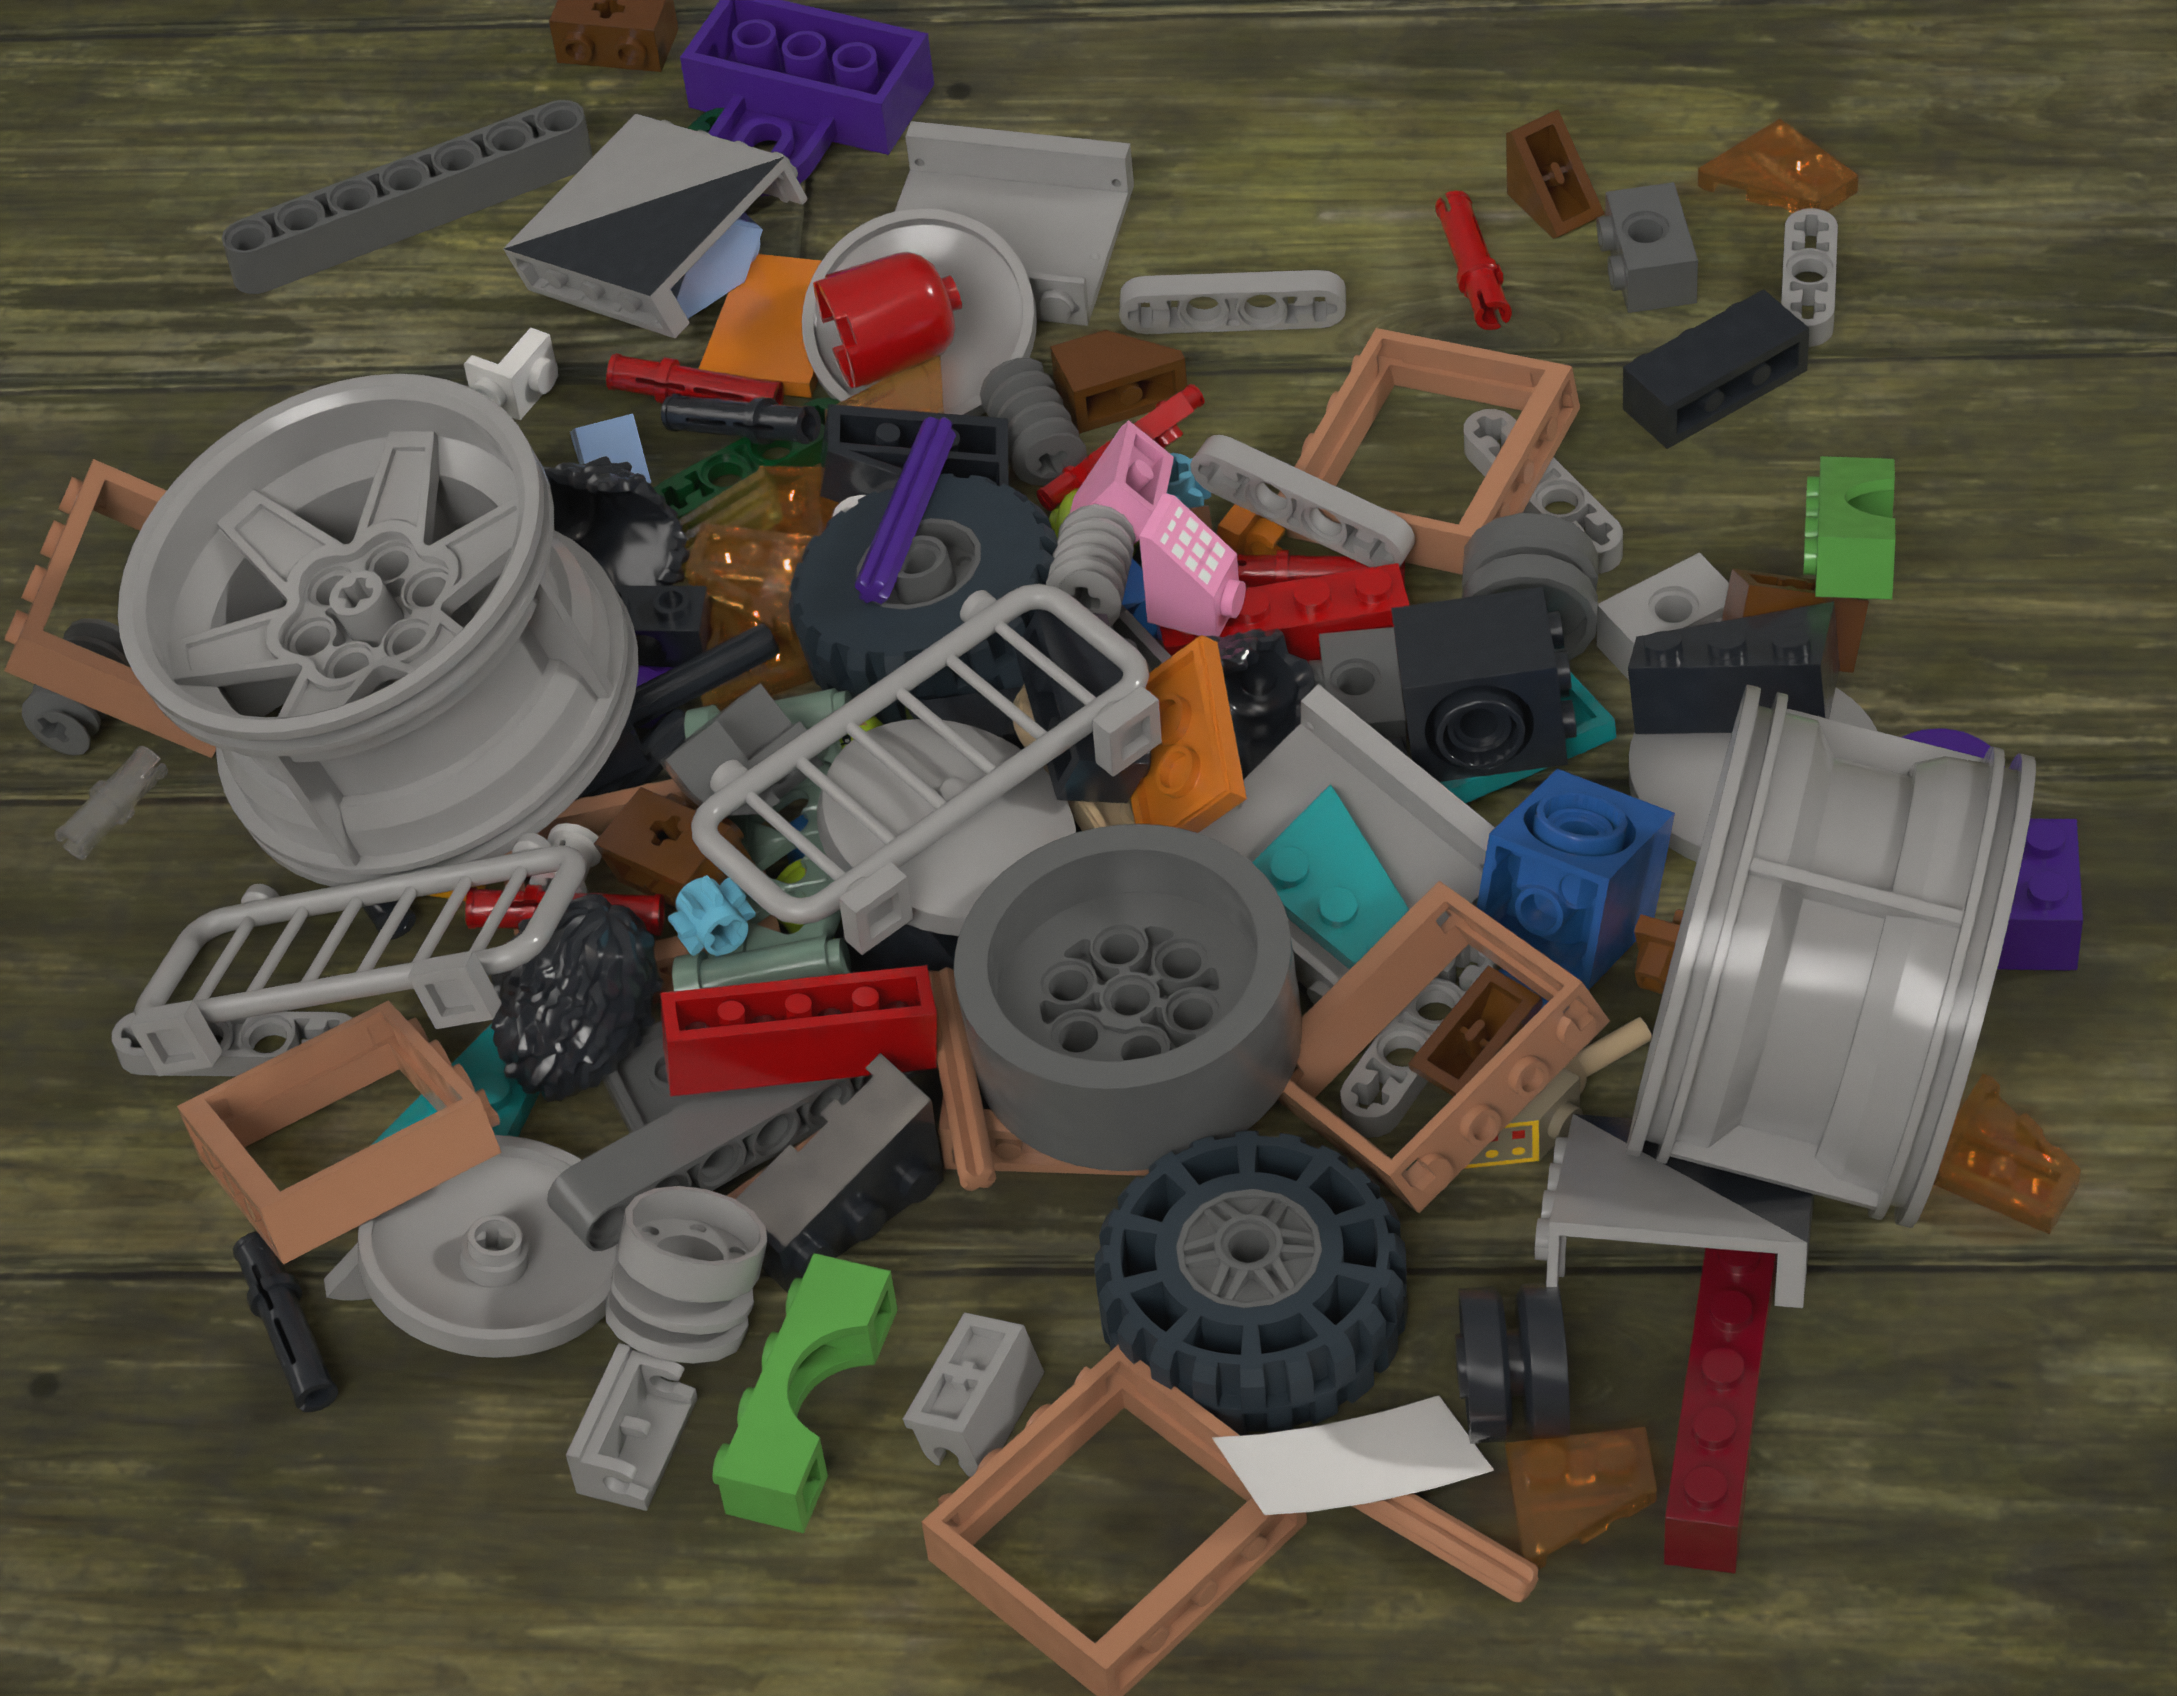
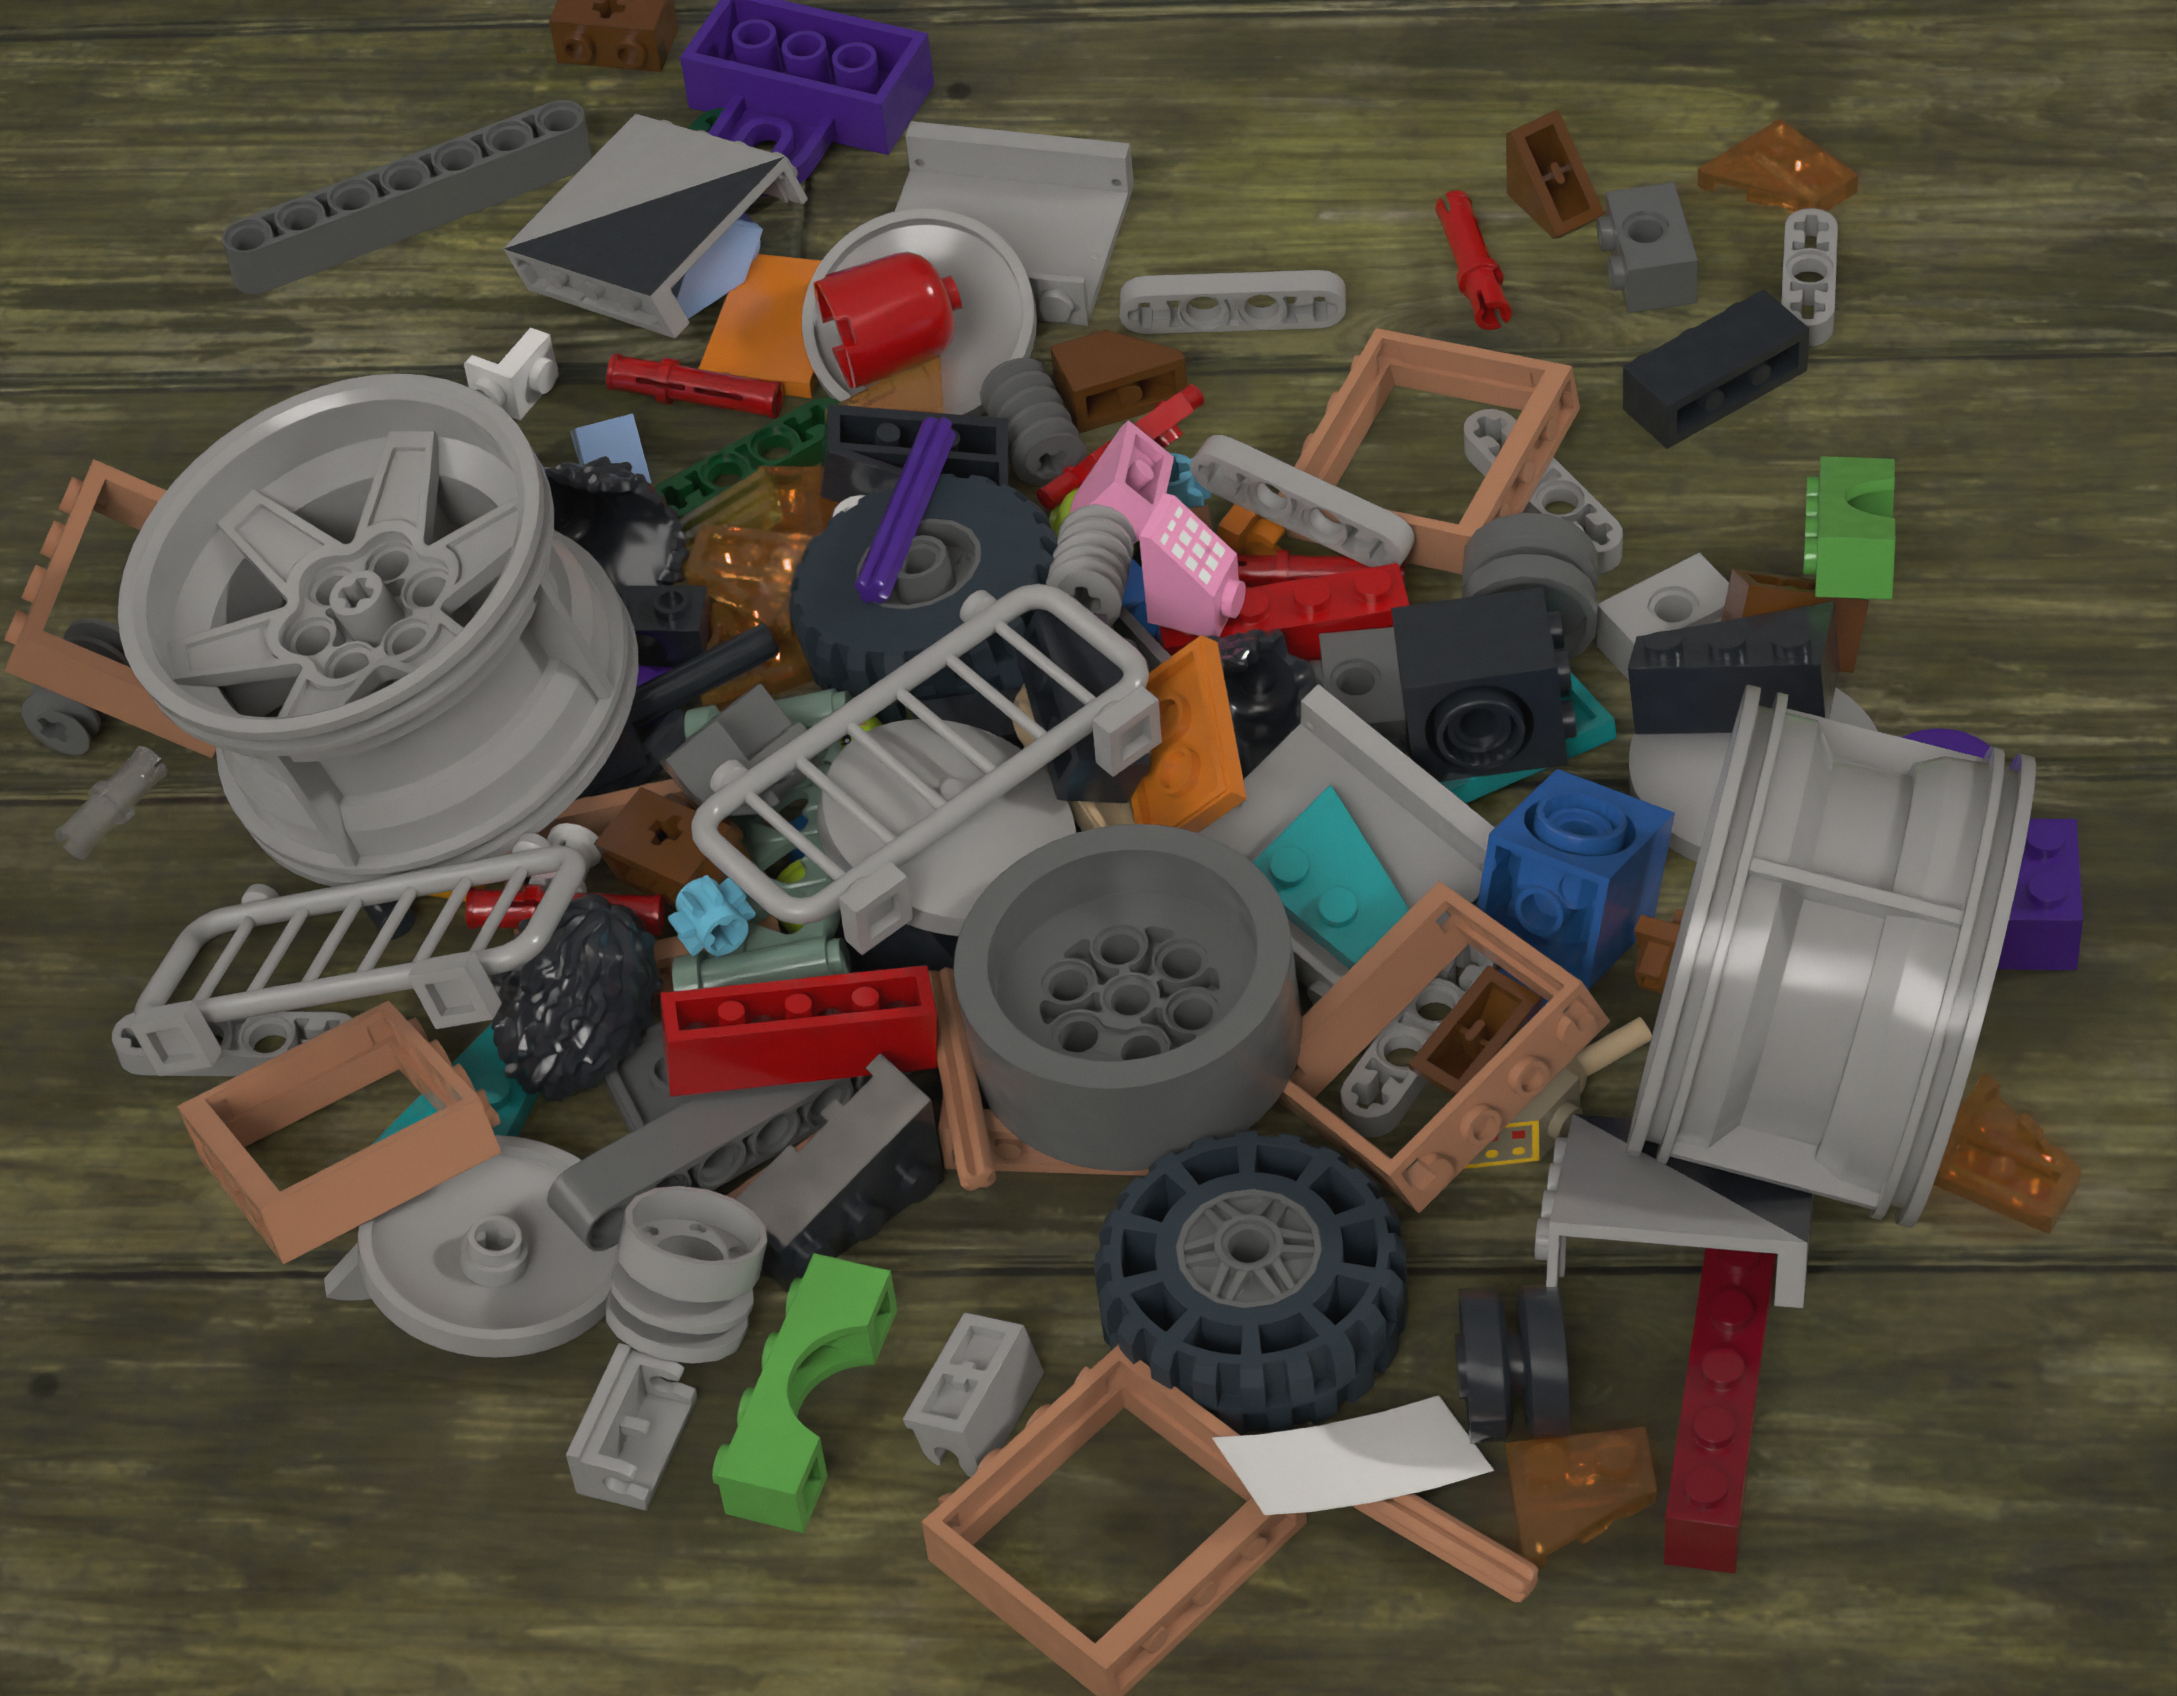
(275, 1299): black pin -> none
(758, 420): black pin -> none

